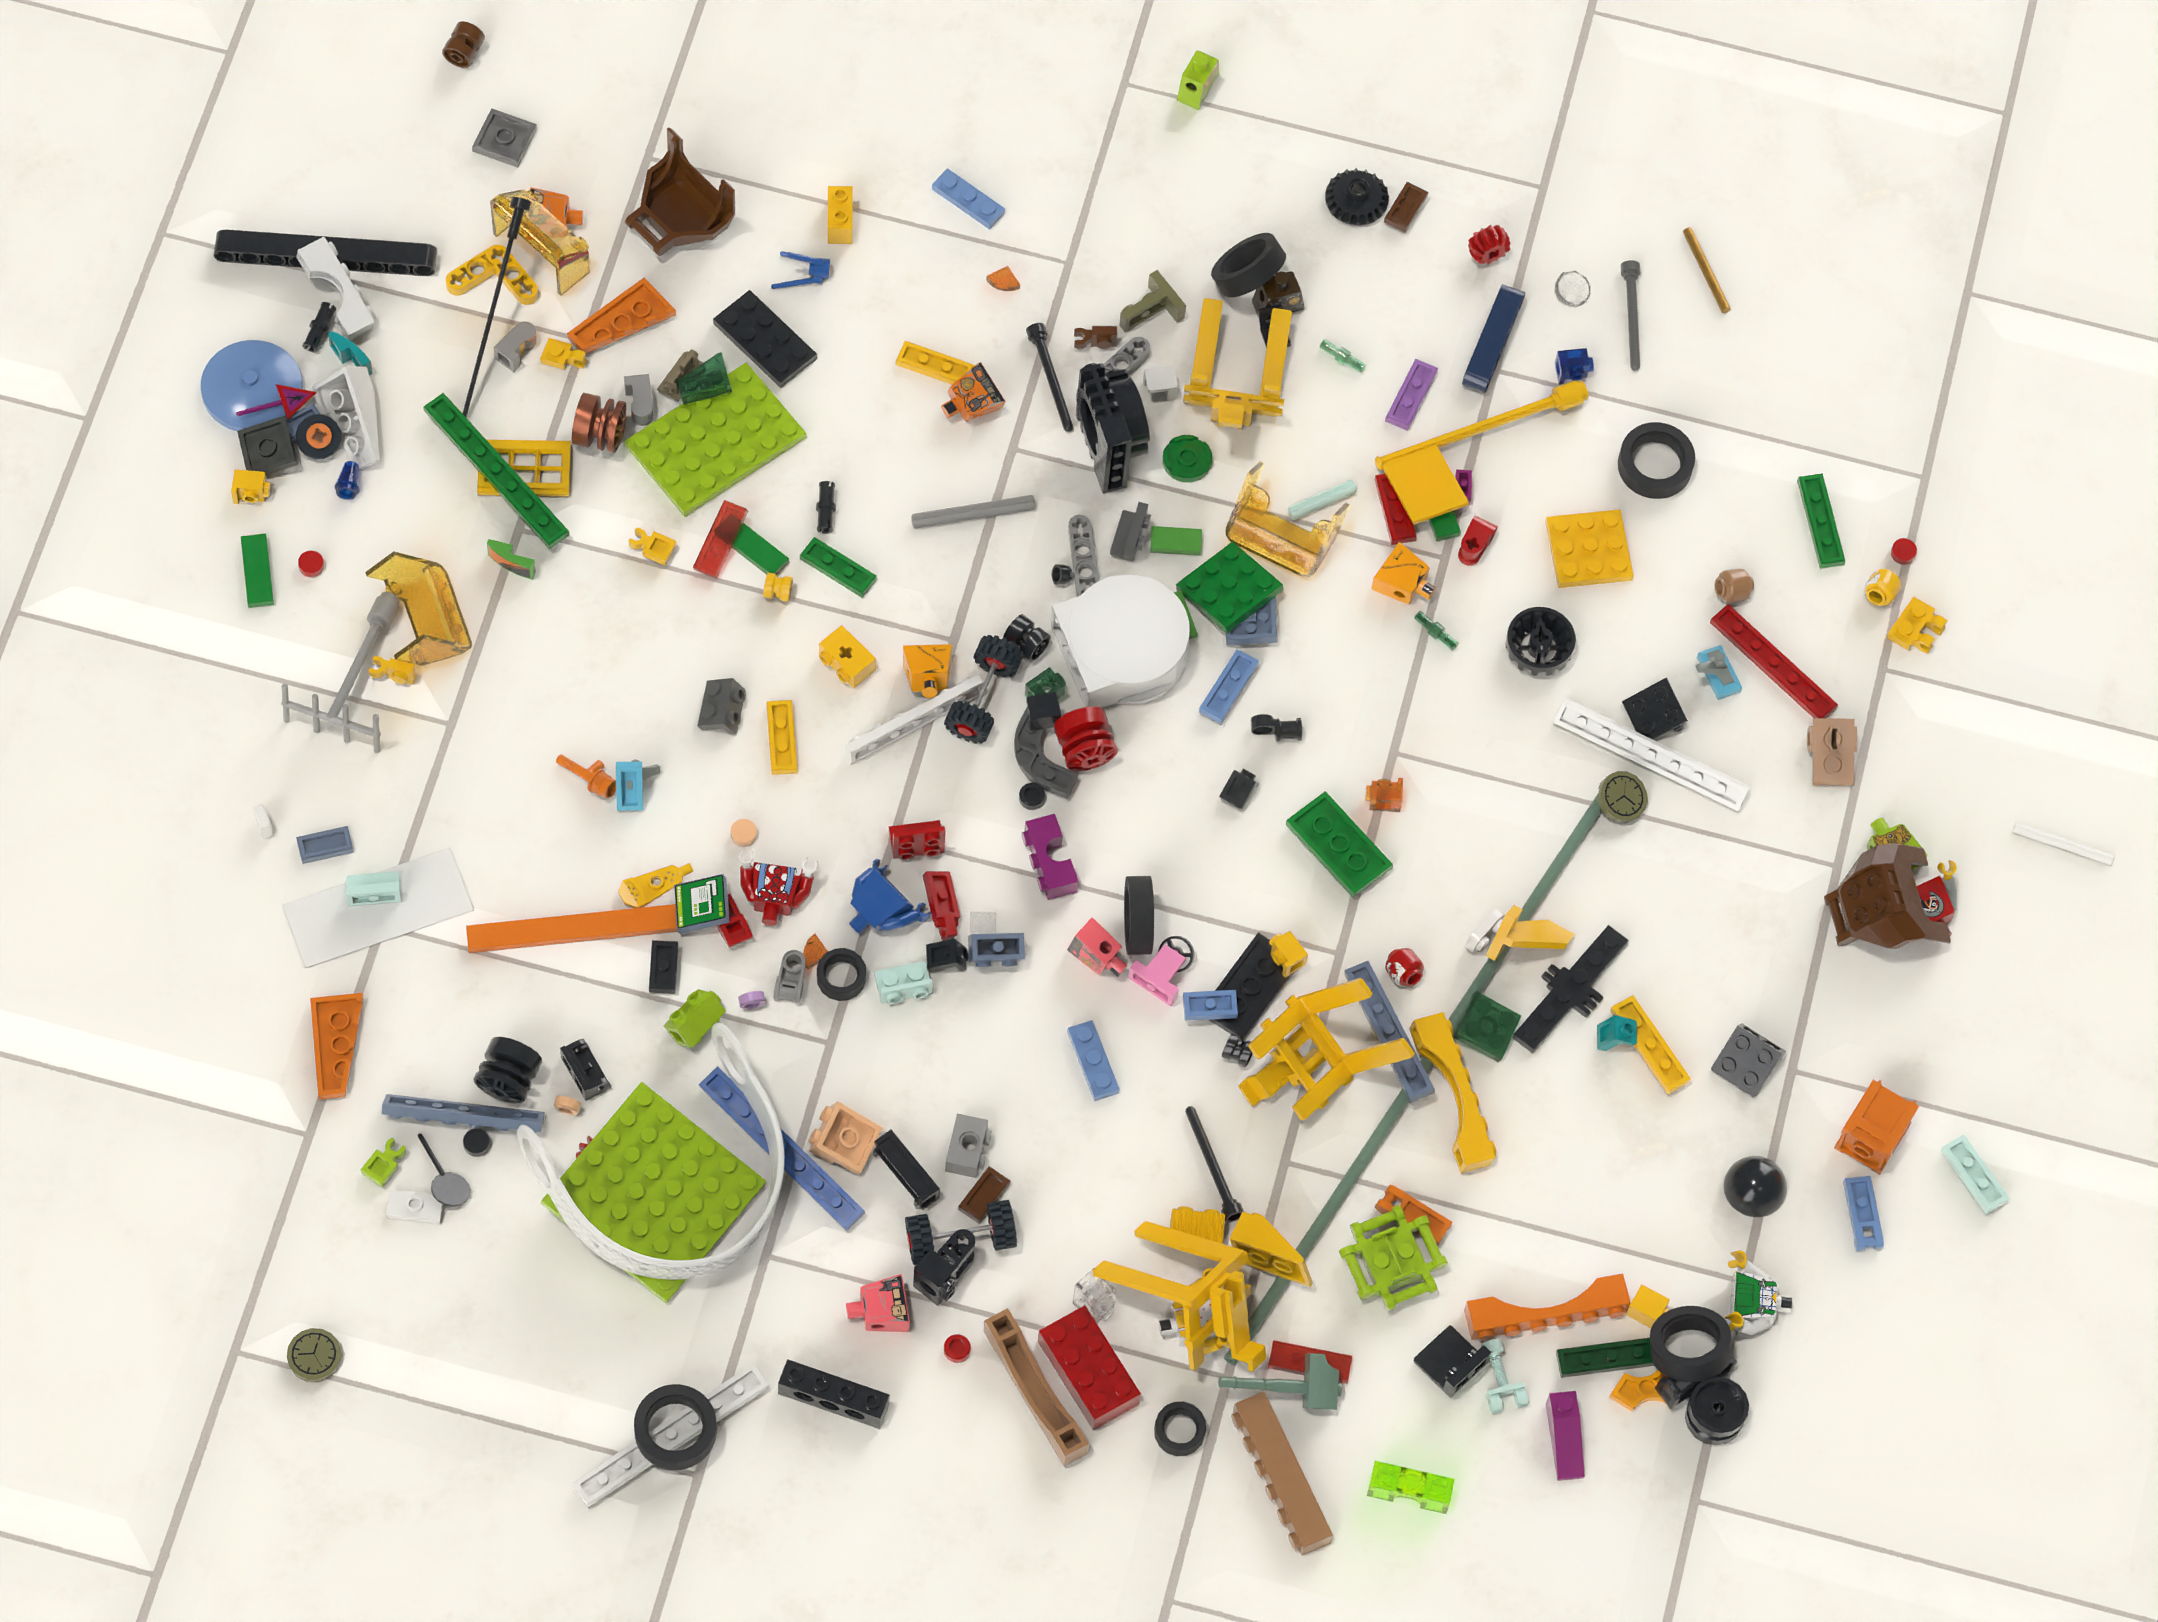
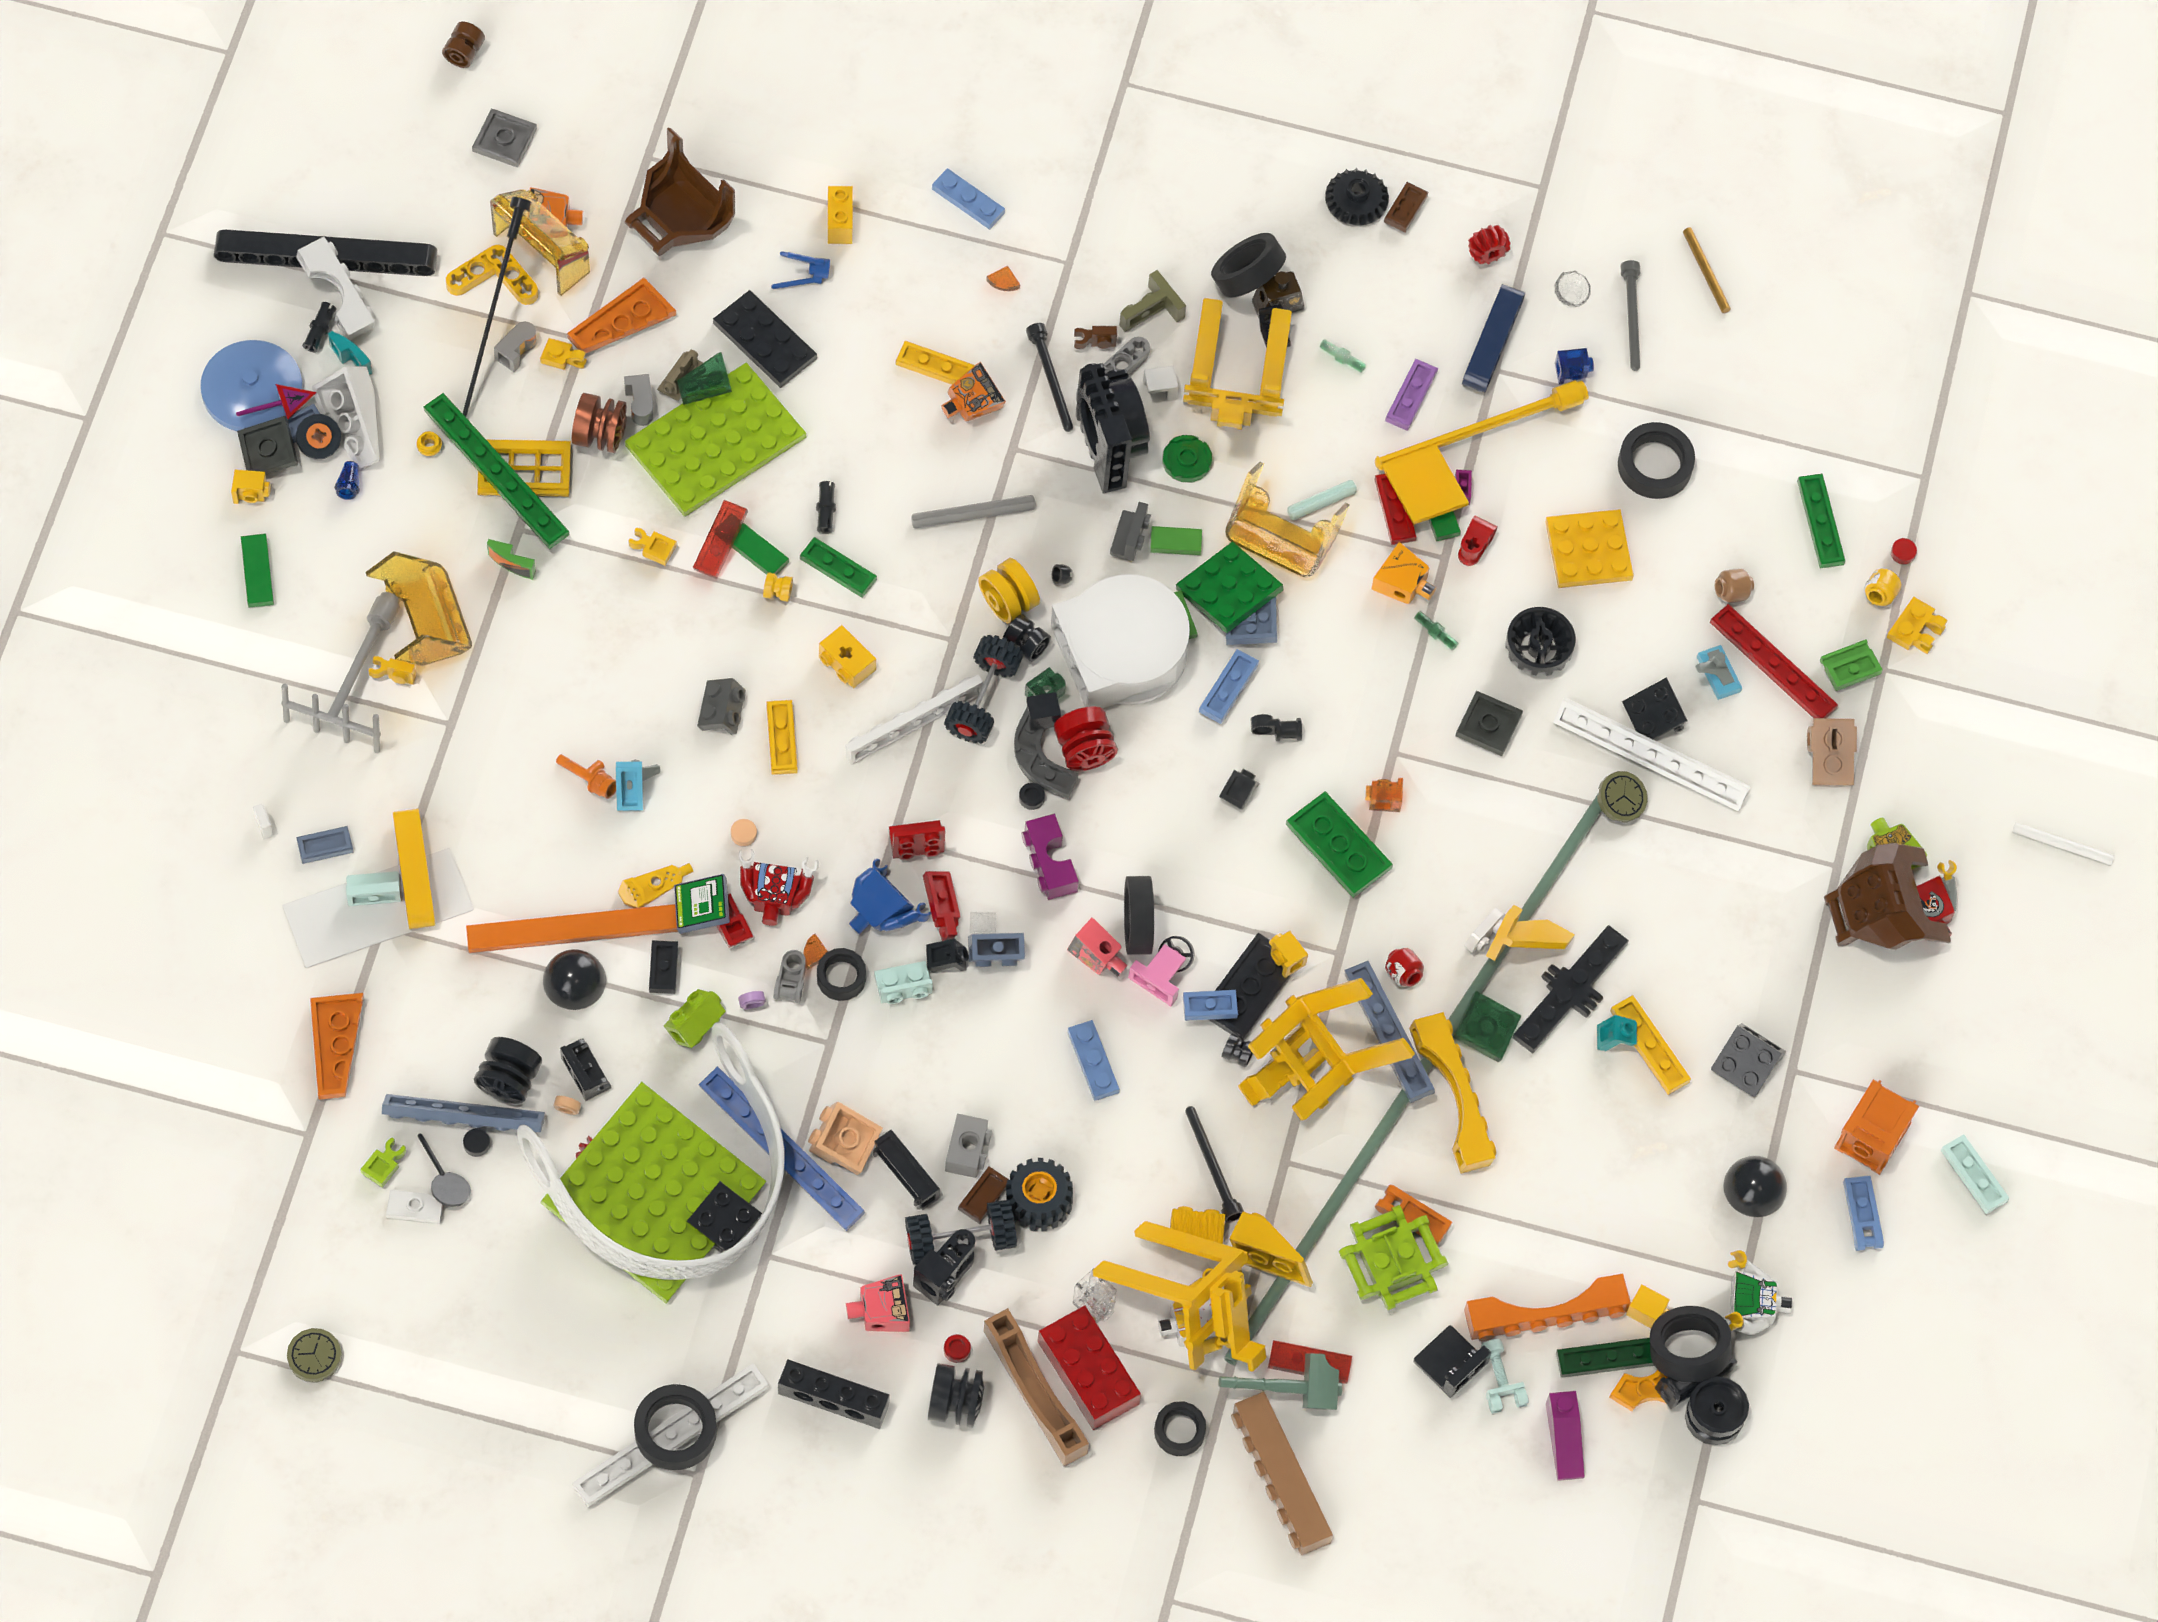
(311, 563): red tile -> none
(413, 868): none -> yellow beam
(429, 437): none -> yellow plate
(574, 979): none -> black piece
(724, 1217): none -> black hinge
(927, 667): light orange torso -> none
(955, 1395): none -> black wheel
(1009, 590): none -> yellow wheel
(1040, 1194): none -> black wheel
(1080, 561): light grey beam -> none
(1201, 72): lime torso -> none
(1394, 1481): clear neon green arch -> none
(1489, 723): none -> pearl dark grey plate
(1851, 665): none -> bright green plate

